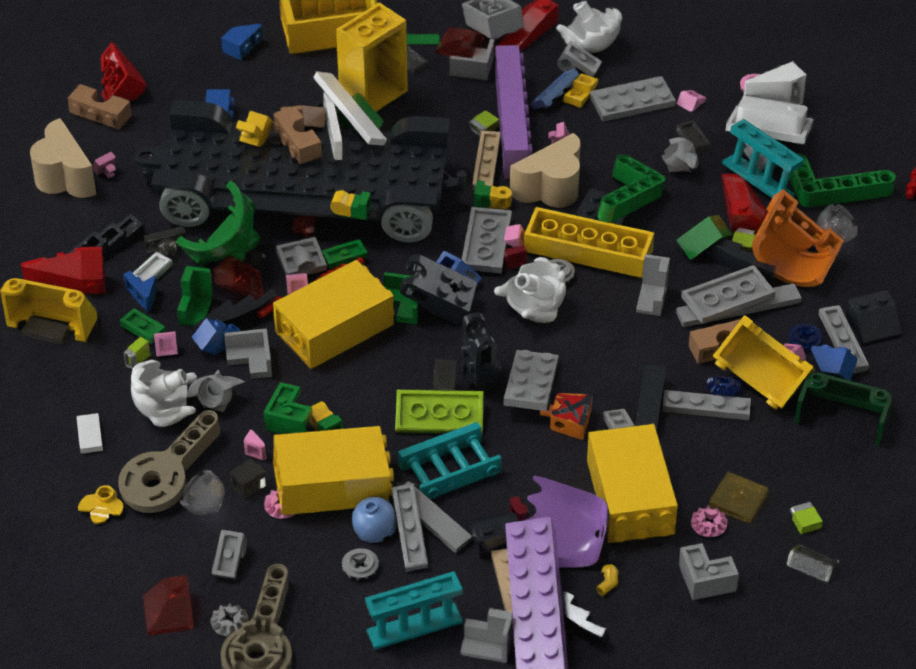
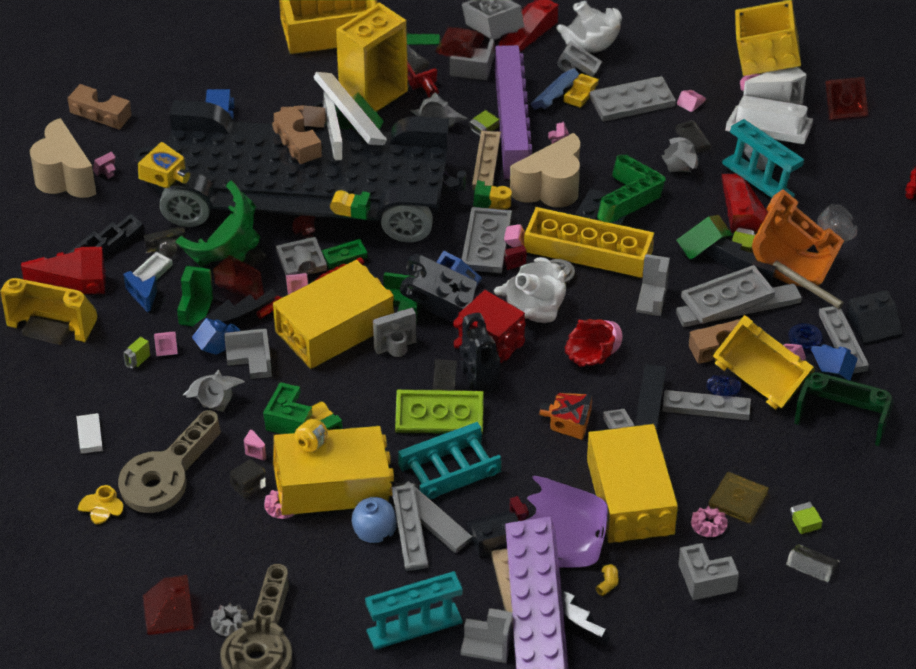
(120, 76): red wedge -> none
(142, 325): green plate -> none
(161, 393): white piece -> none
(163, 167): none -> yellow torso
(203, 494): clear cylinder -> none
(229, 551): light grey plate -> none
(241, 40): blue slope -> none
(255, 129): yellow brick -> none
(311, 435): none -> yellow head
(360, 556): light grey gear -> none
(395, 332): none -> light grey plate
(423, 80): none -> red bracket
(438, 108): none -> light grey hair
(502, 322): none -> red container
(531, 380): light grey plate -> none
(593, 341): none -> red hair
(767, 38): none -> yellow container
(808, 285): none -> dark tan bar
(839, 189): green beam -> none
(846, 98): none -> clear red slope

